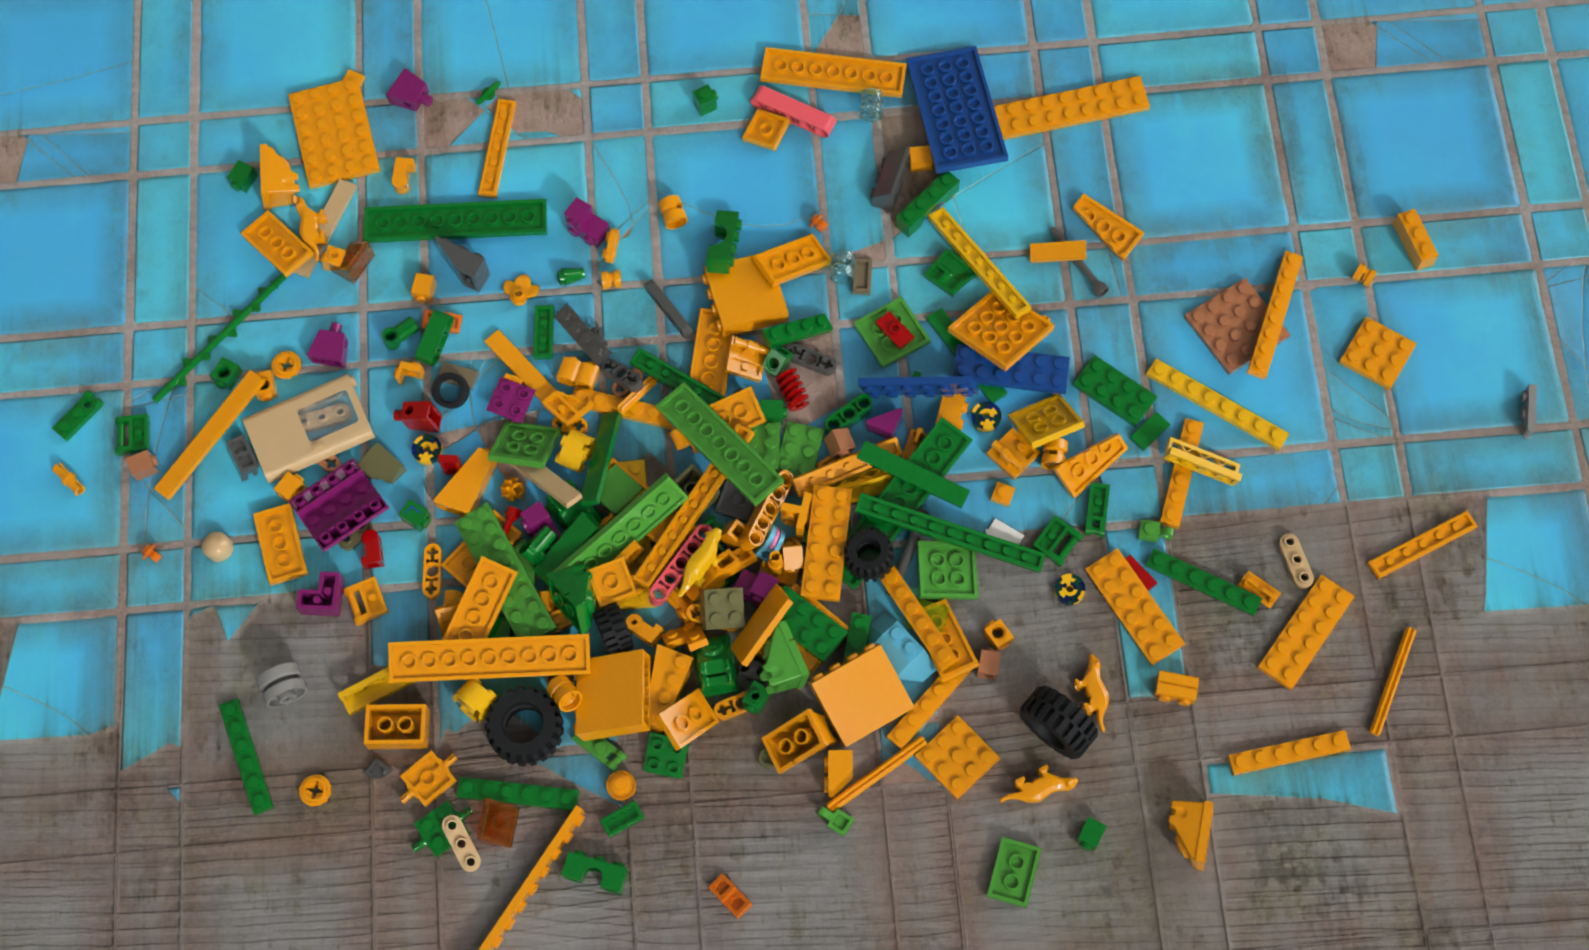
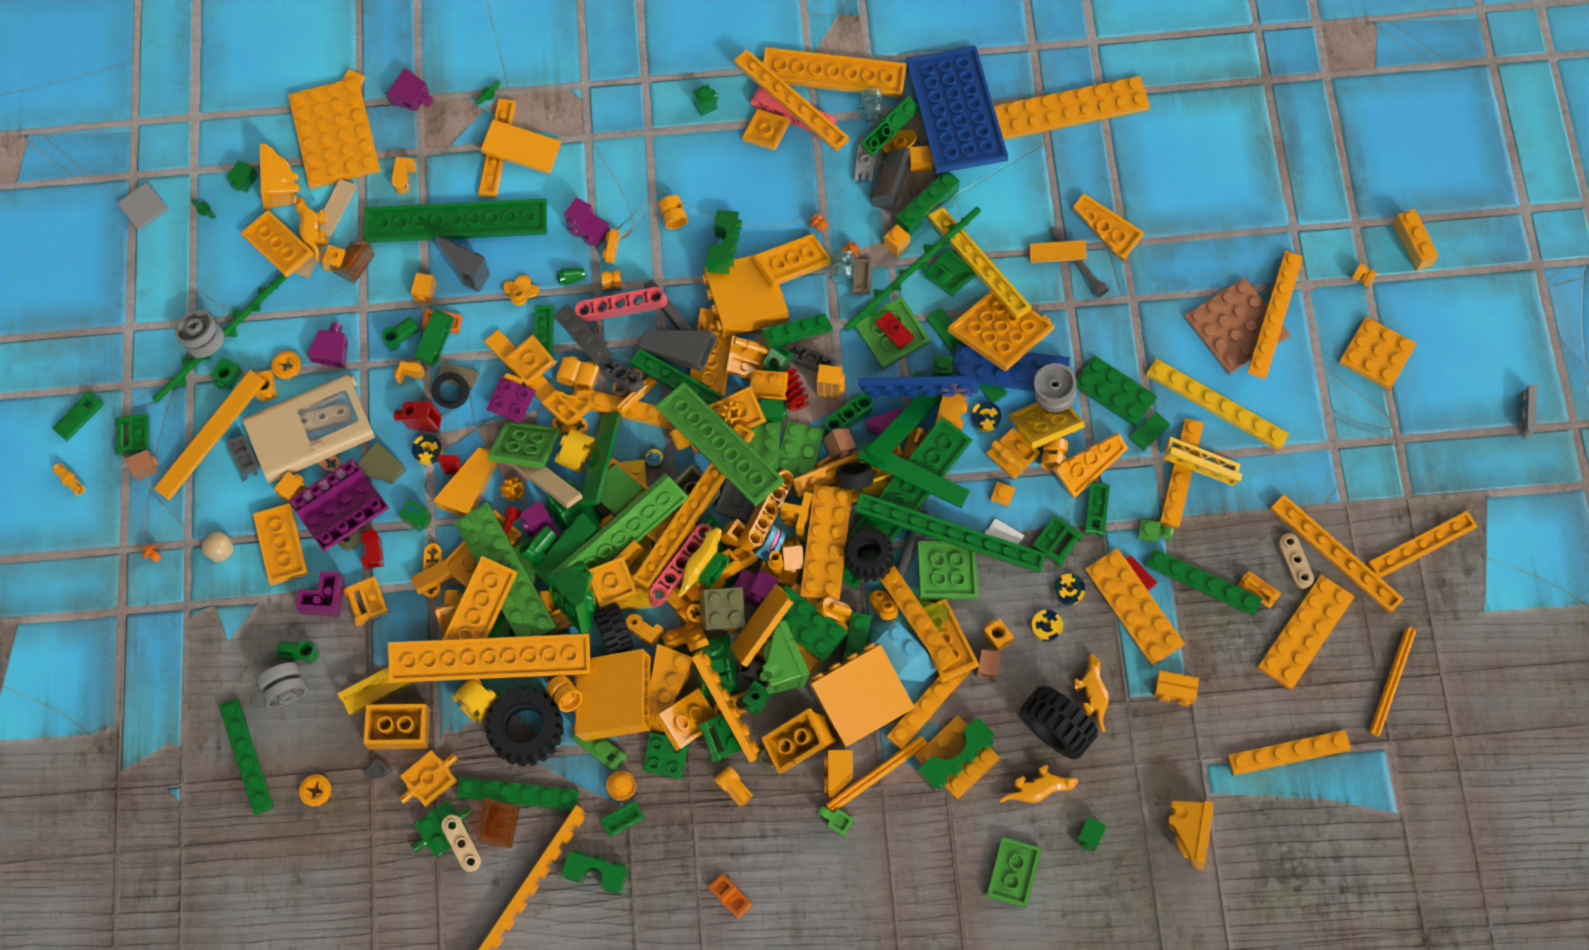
(143, 206): none -> light grey tile
(199, 334): none -> light grey wheel
(203, 209): none -> green piece
(296, 651): none -> green piece
(431, 577): none -> light orange slope
(521, 146): none -> light orange tile
(530, 360): none -> light orange tile
(629, 306): none -> coral beam
(654, 458): none -> tile
(679, 347): none -> dark grey slope
(714, 569): none -> green beam
(722, 699): none -> light orange plate
(724, 736): none -> green plate
(729, 411): none -> light orange gear
(730, 782): none -> light orange piece
(769, 384): none -> light orange plate
(791, 100): none -> light orange plate
(830, 381): none -> light orange brick
(834, 609): none -> light orange piece
(853, 247): none -> orange plate
(854, 476): none -> black tyre
(864, 163): none -> light grey hinge
(883, 605): none -> light orange plate
(888, 125): none -> green slope
(897, 240): none -> light orange brick
(901, 427): none -> green tile
(902, 139): none -> light orange dish
(920, 264): none -> green plant
(937, 771): none -> green arch
(942, 366): none -> green brick
(1047, 634): none -> yellow piece
(1055, 387): none -> light grey wheel
(1337, 554): none -> light orange plate

